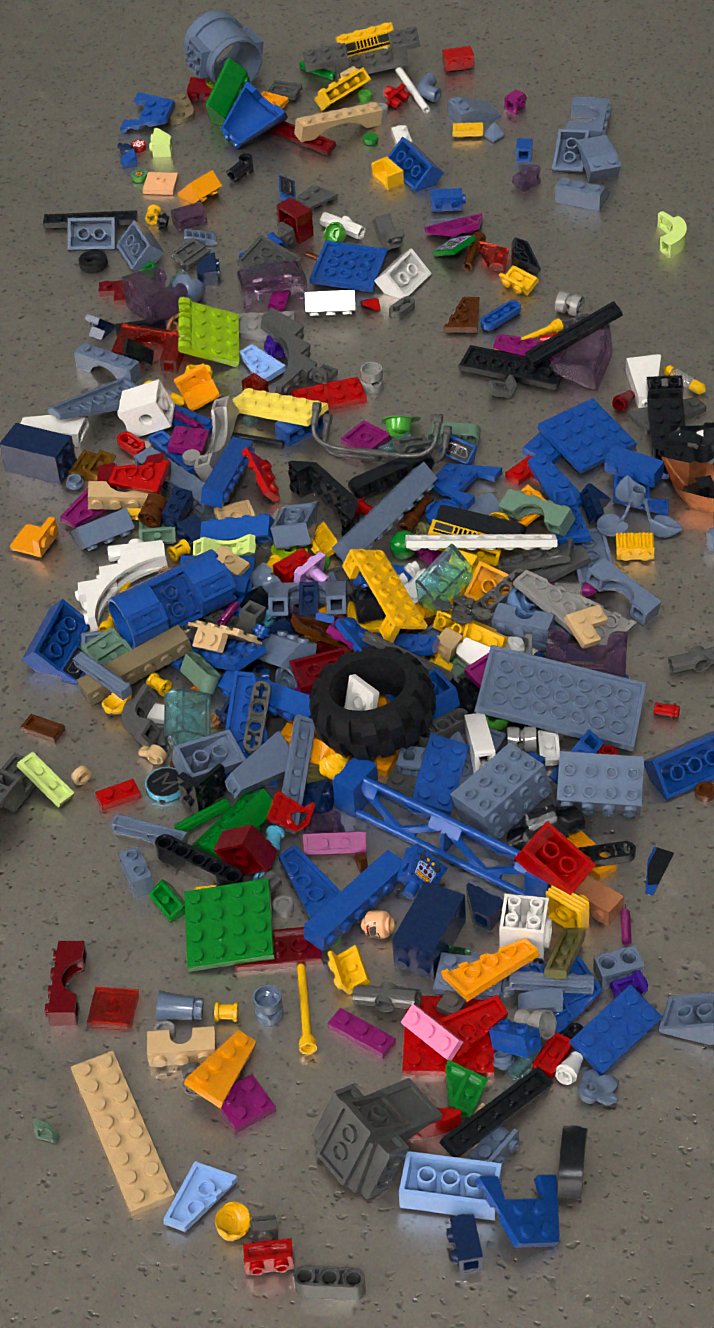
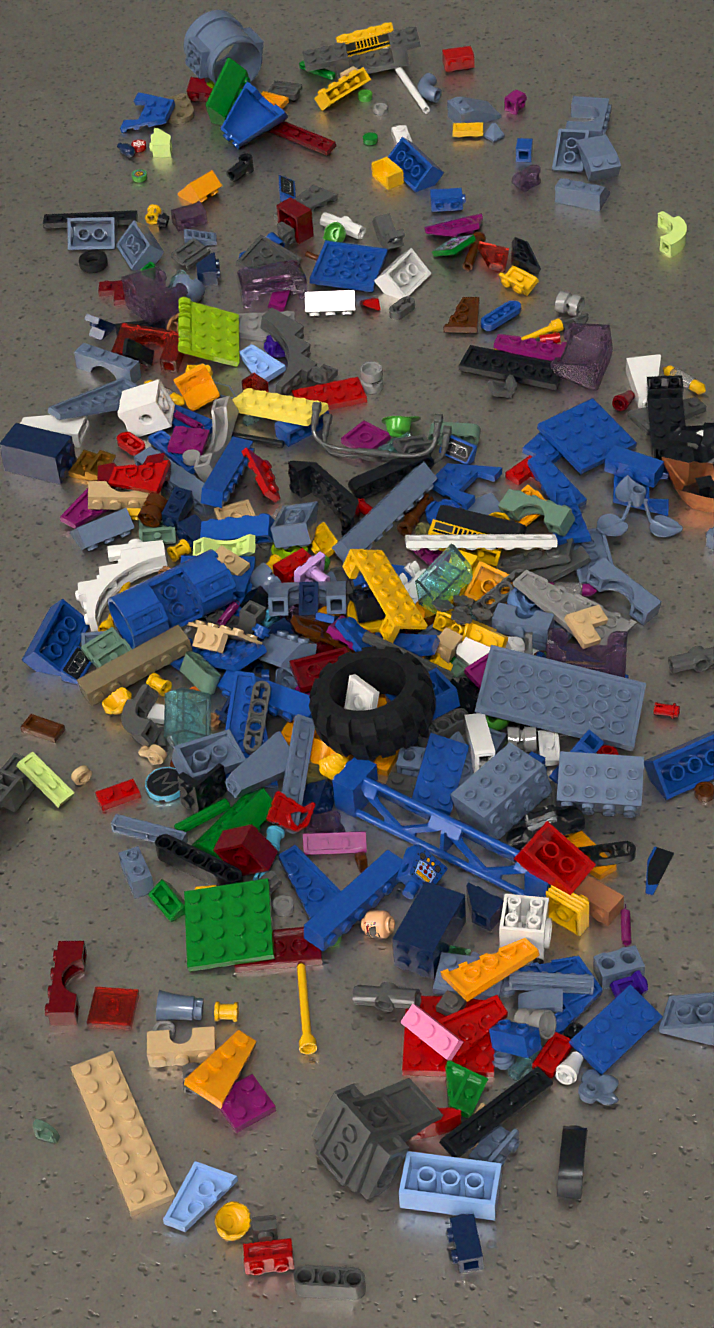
(36, 539): light orange bracket -> none
(74, 482): sand blue plate -> none
(102, 675): sand blue piece -> none
(129, 159): blue slope -> none
(160, 183): light nougat plate -> none
(268, 1005): sand blue wheel -> none
(310, 127): tan arch -> none
(348, 969): yellow bracket -> none
(361, 1033): magenta plate -> none
(395, 96): red hips -> none
(398, 545): green hair -> none
(526, 1220): blue wing -> none
(565, 953): olive plate -> none
(573, 334): black plate -> none
(593, 502): dark blue slope -> none
(634, 546): yellow brick -> none

